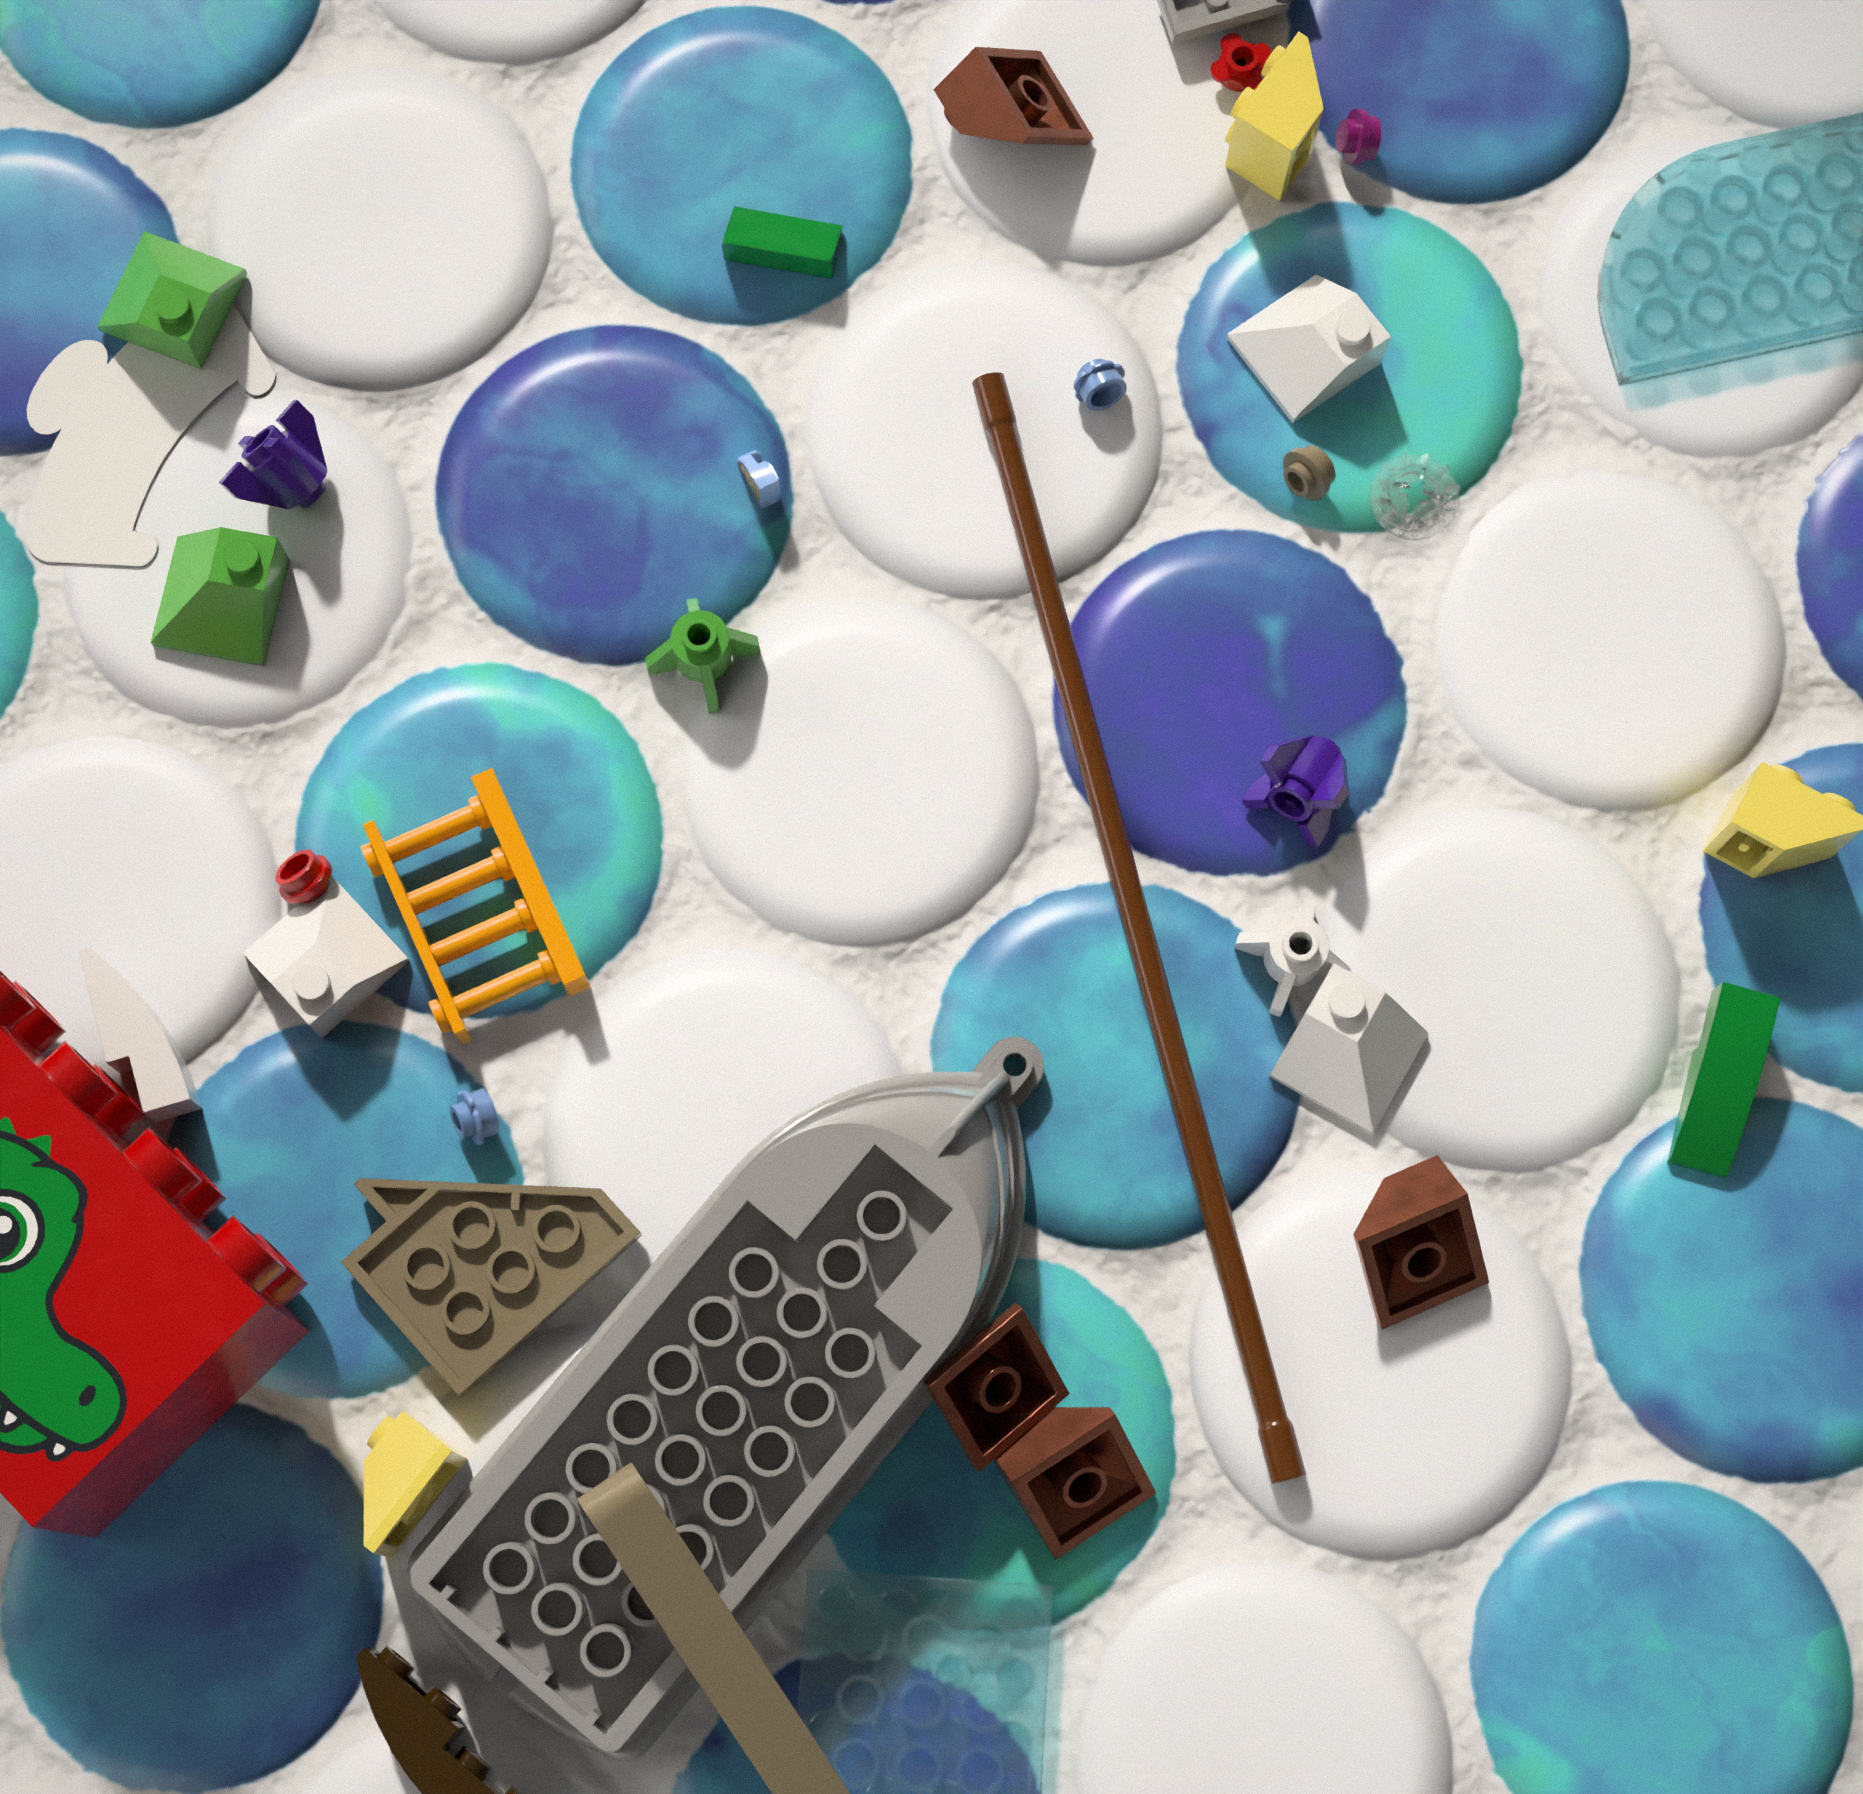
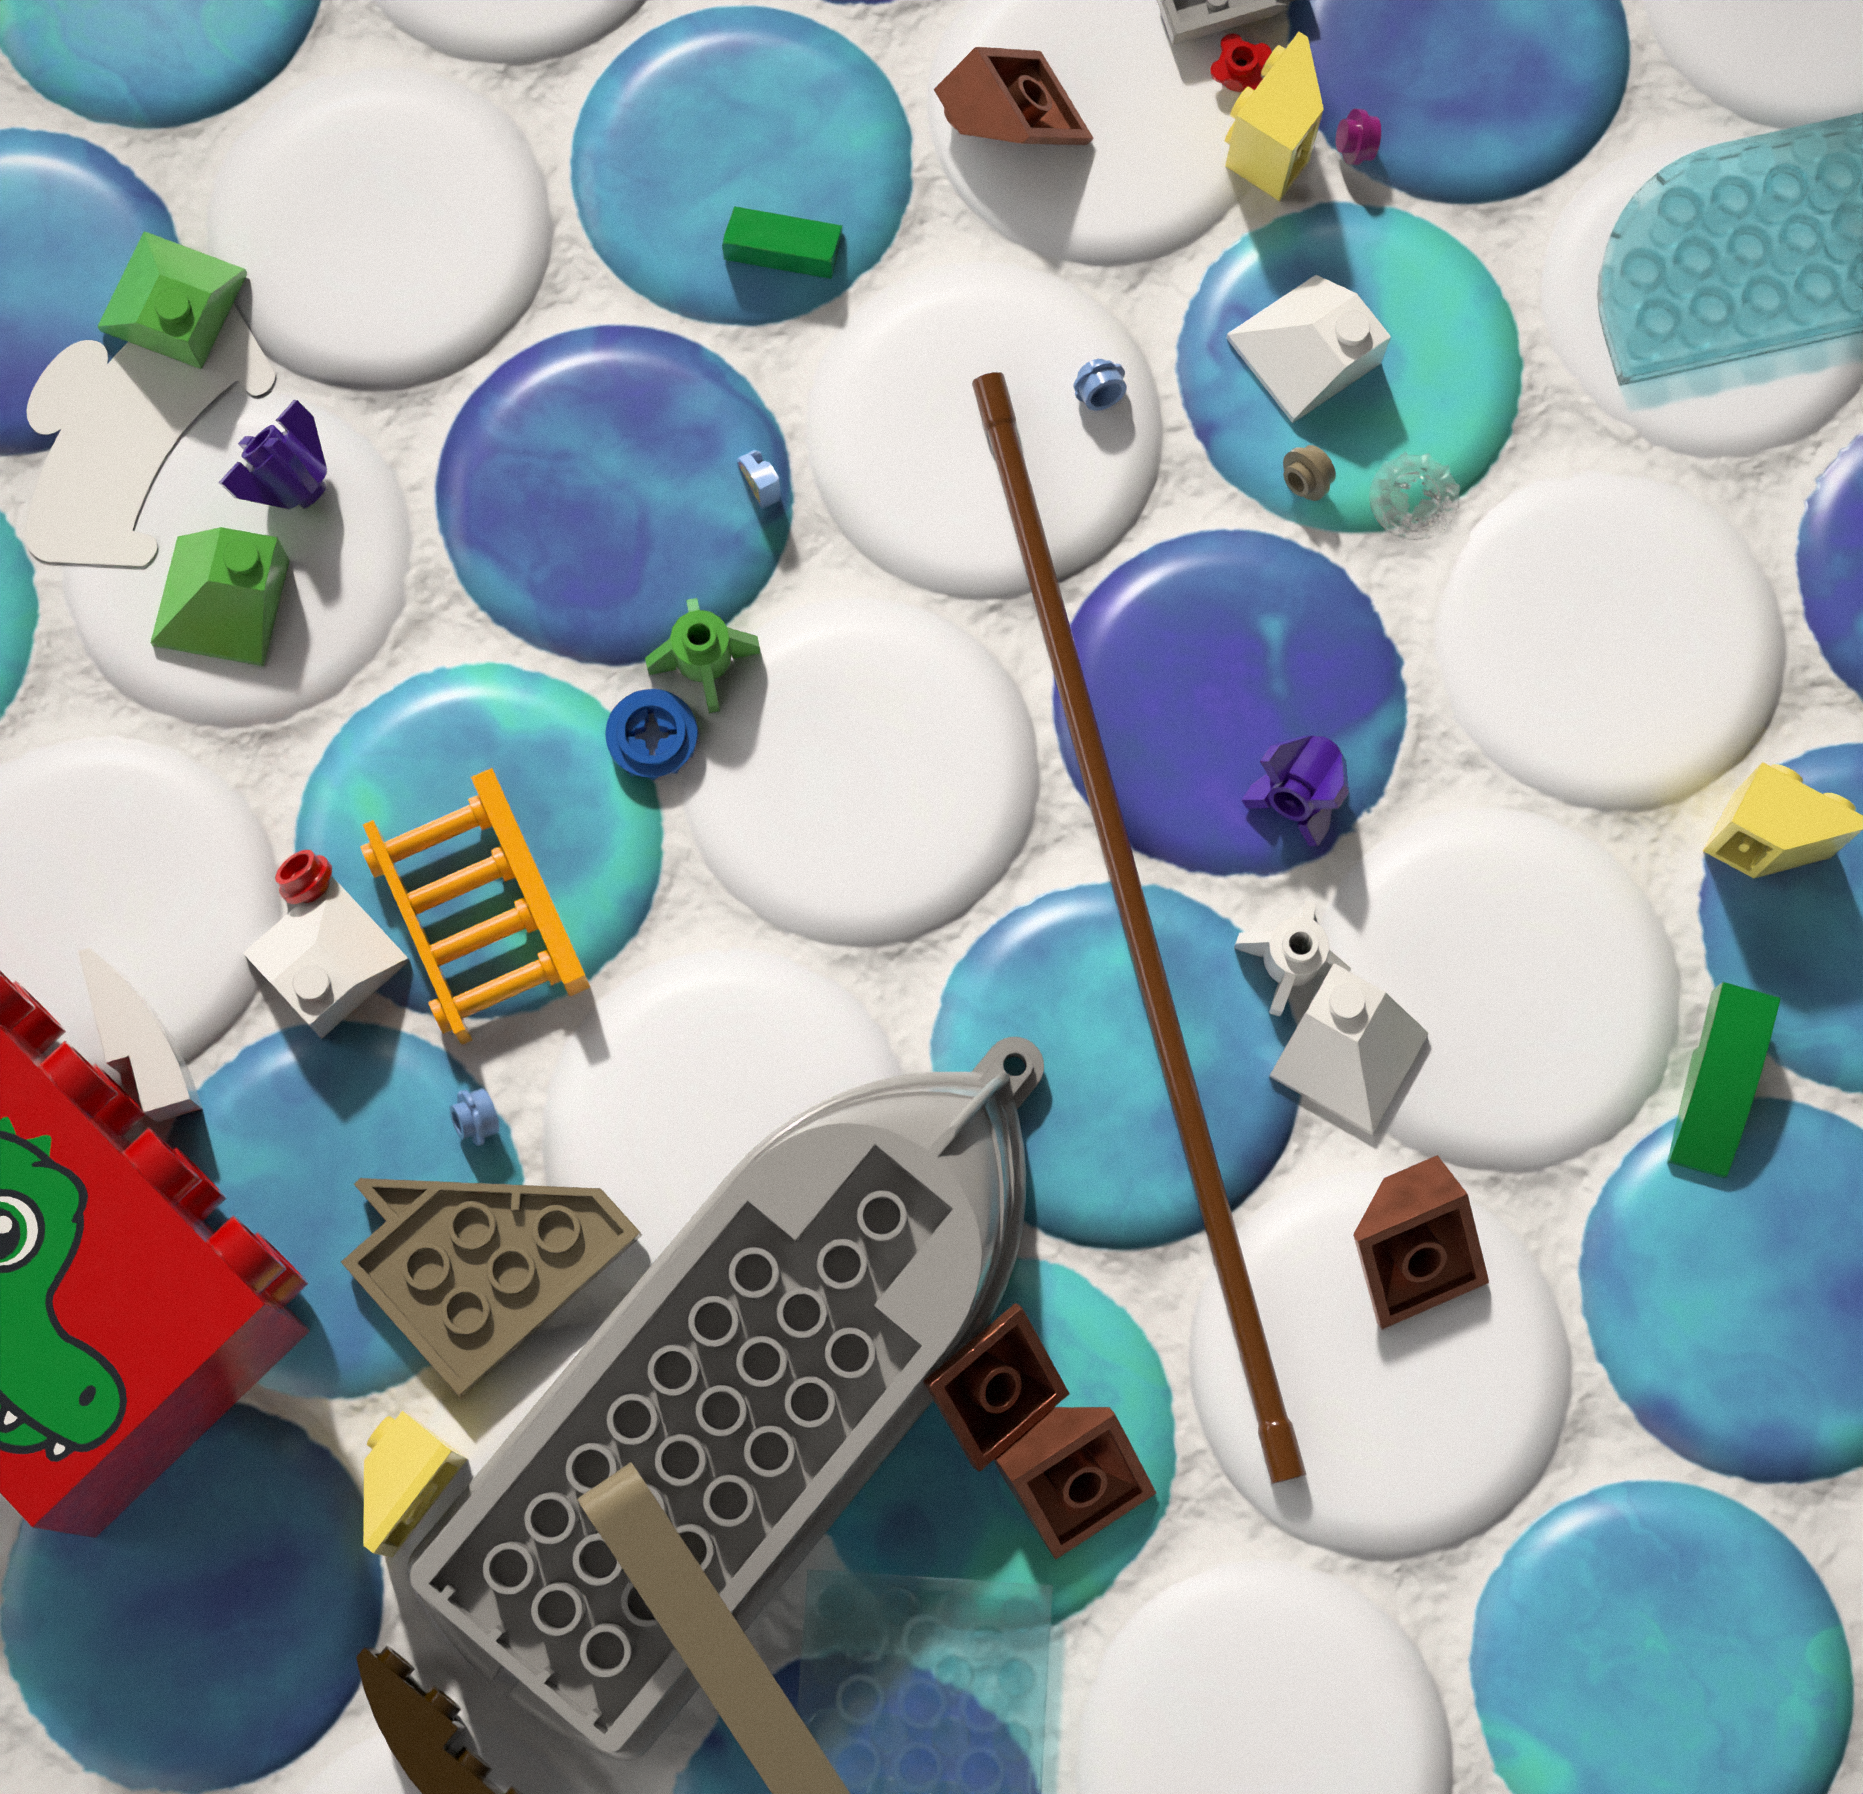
(631, 718): none -> blue gear

